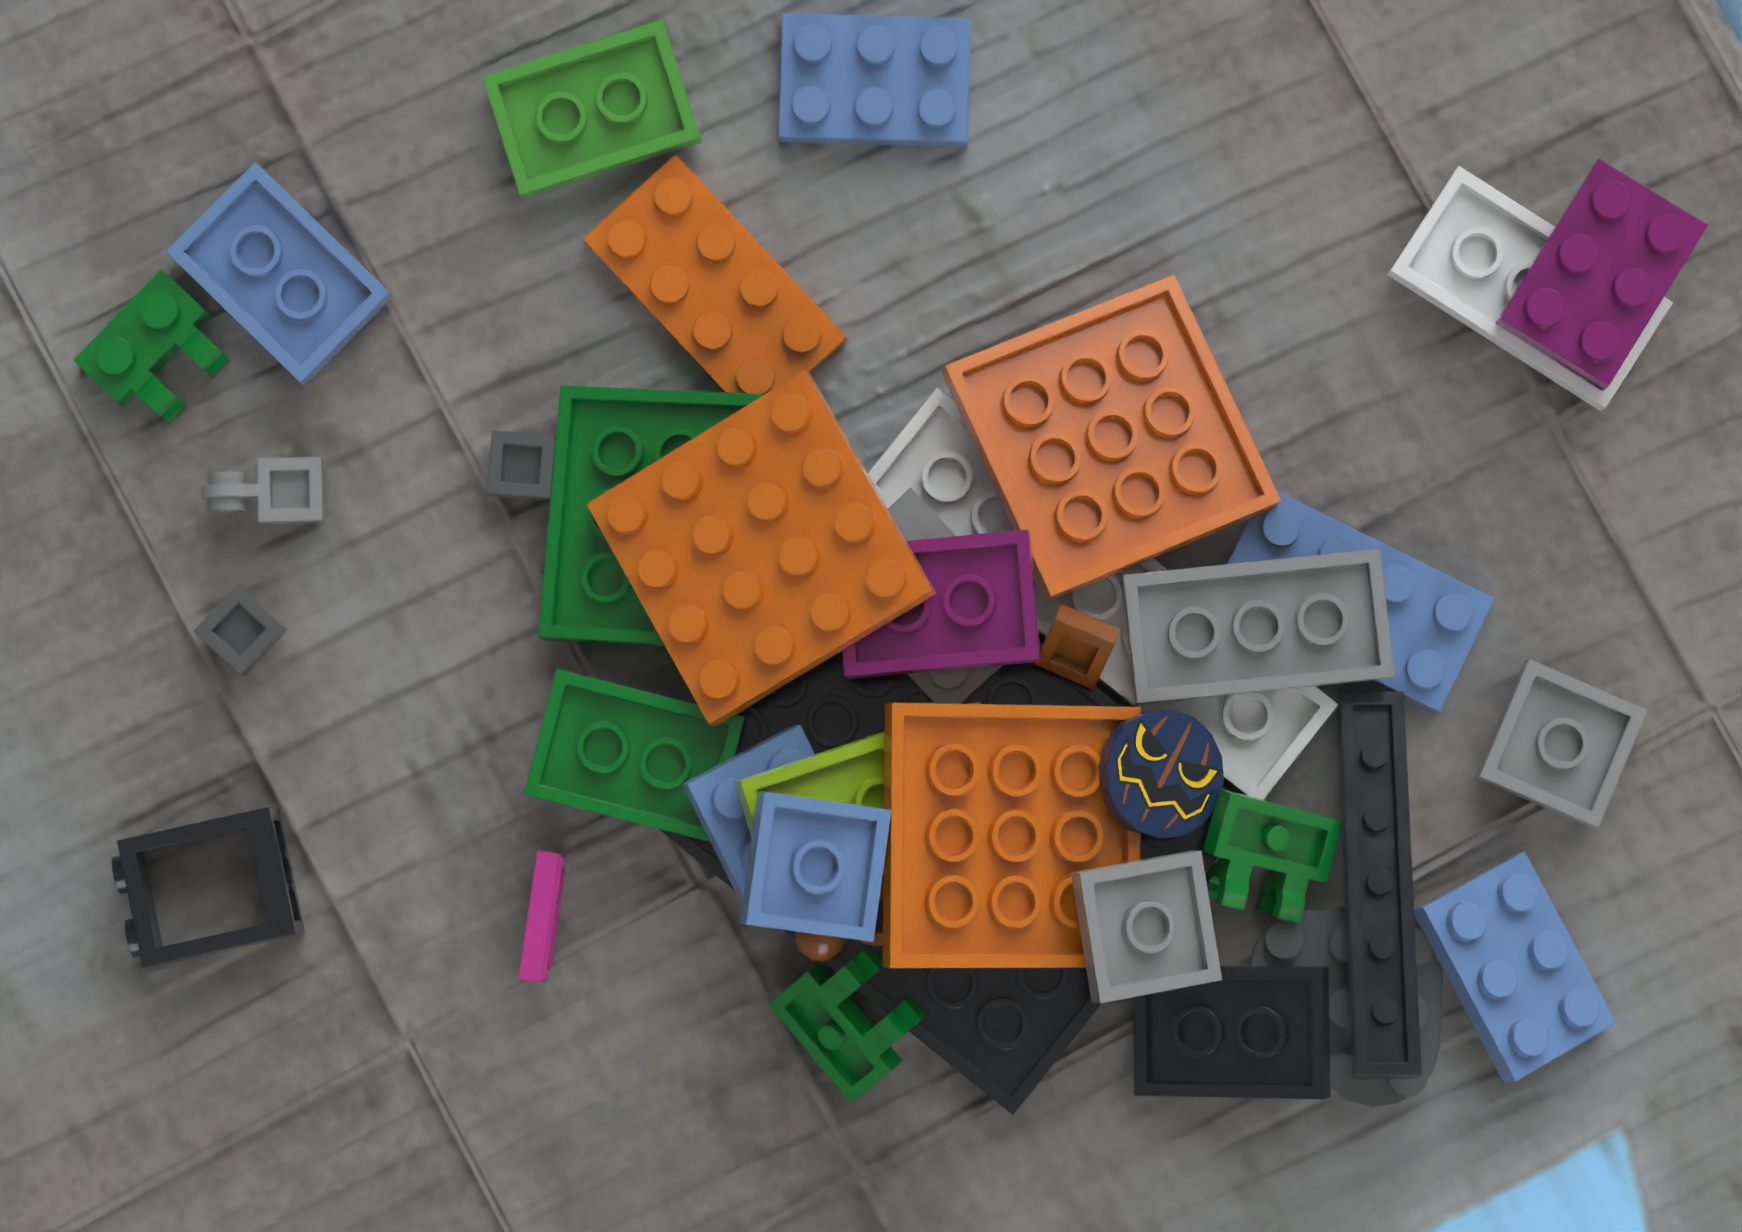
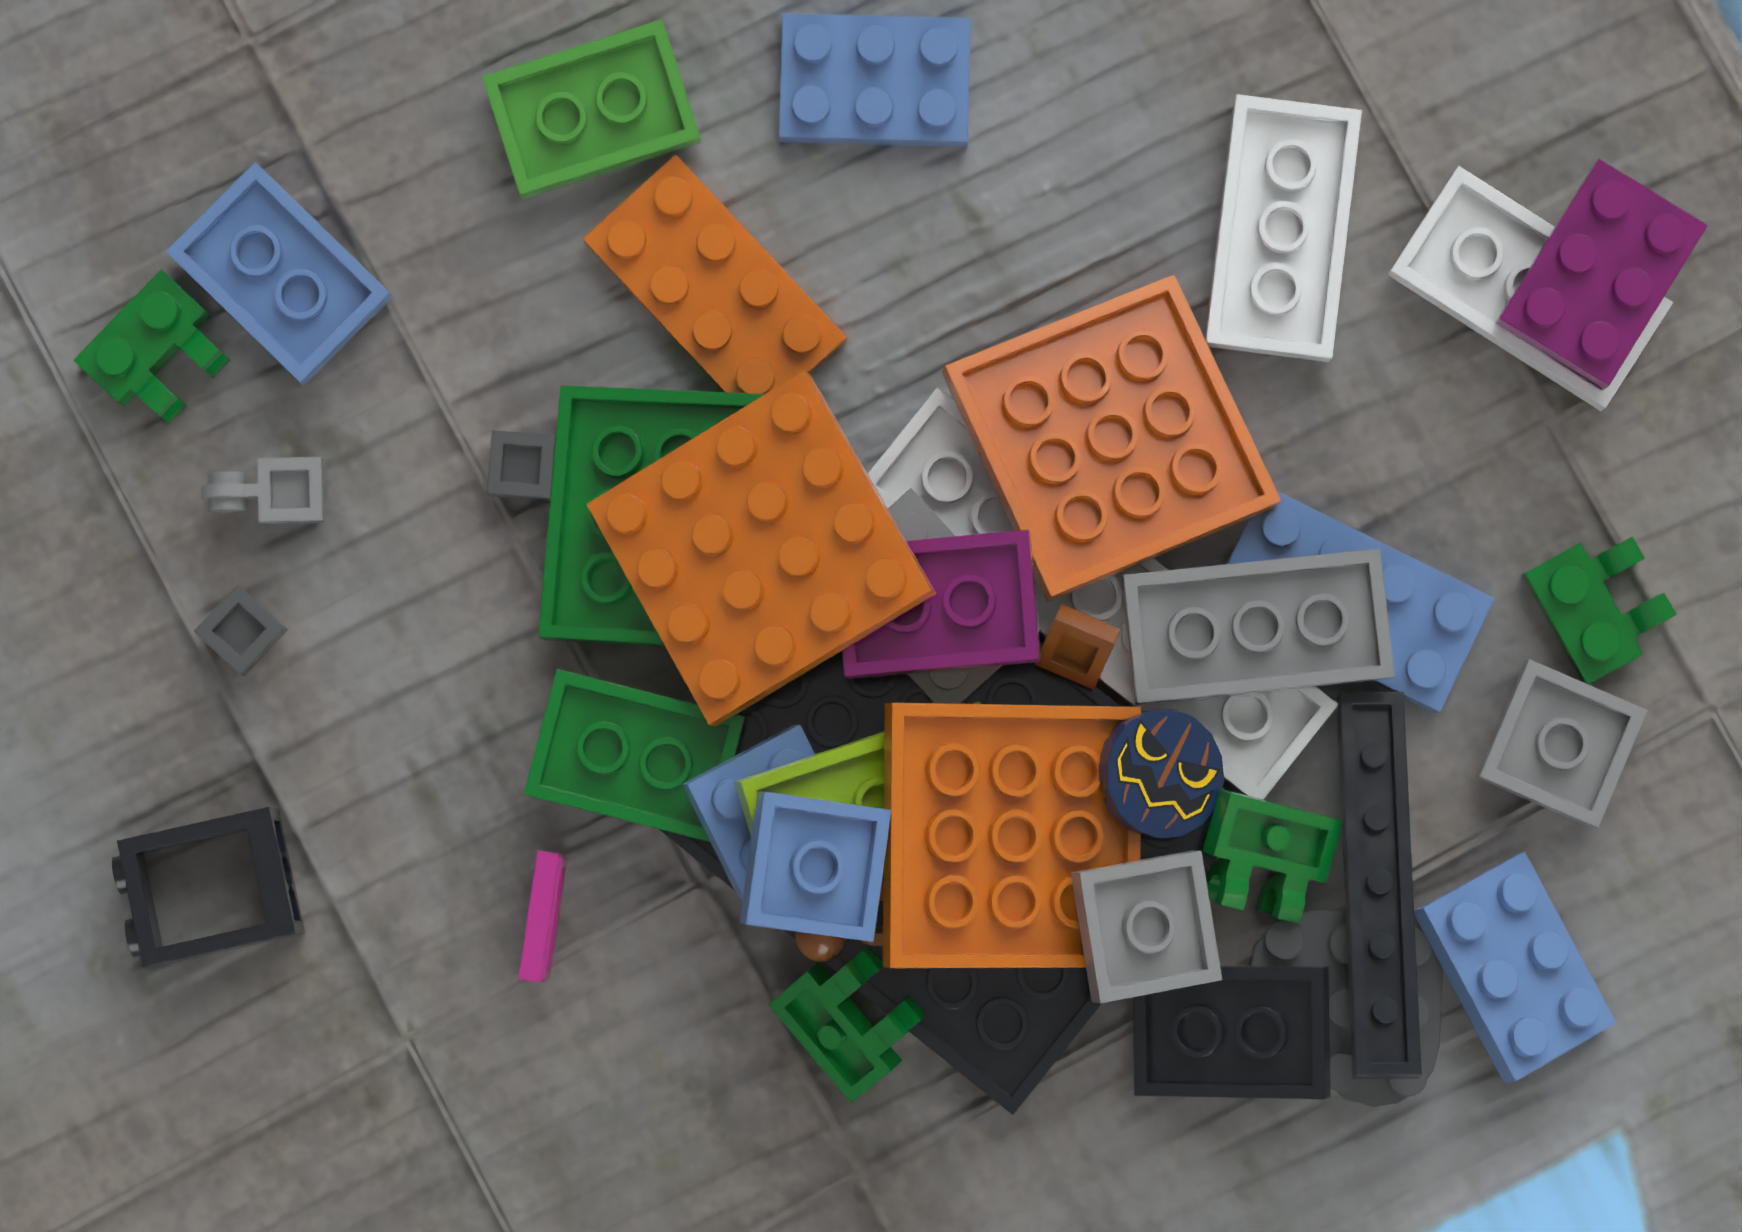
(1283, 228): none -> white plate
(1584, 612): none -> green plate

